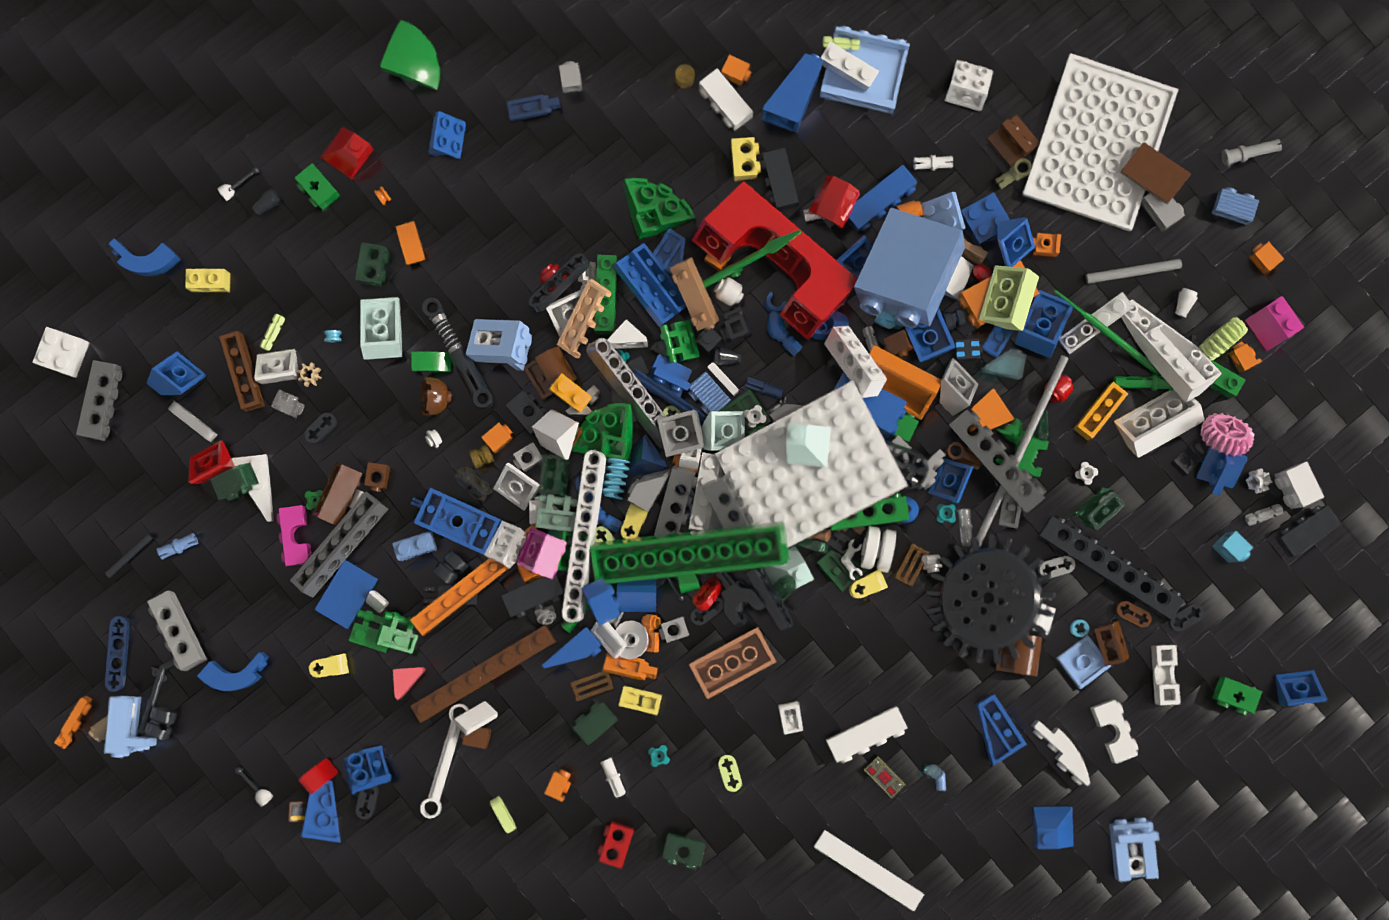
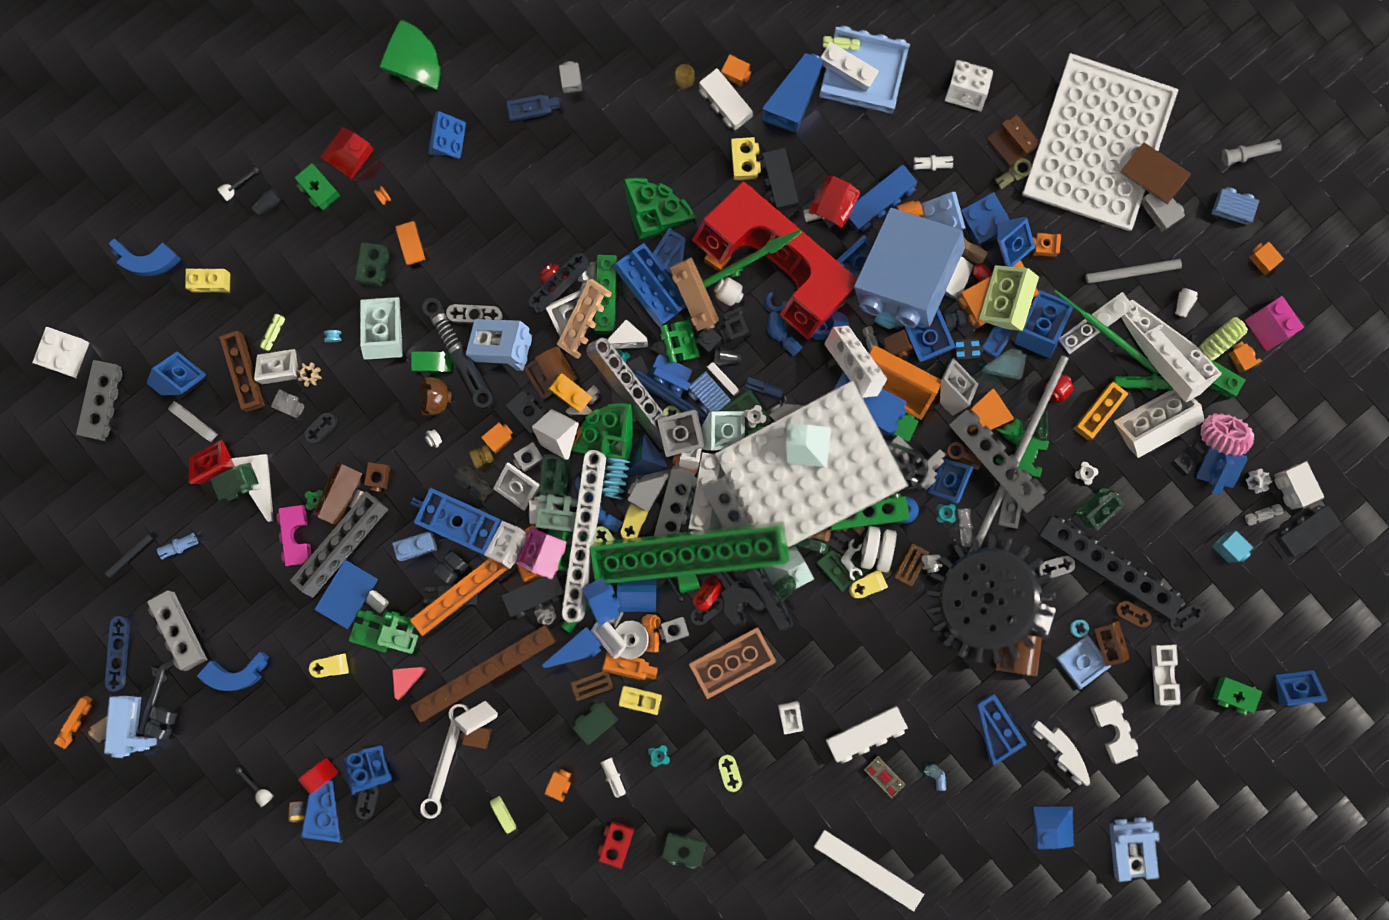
(460, 308): none -> light grey beam

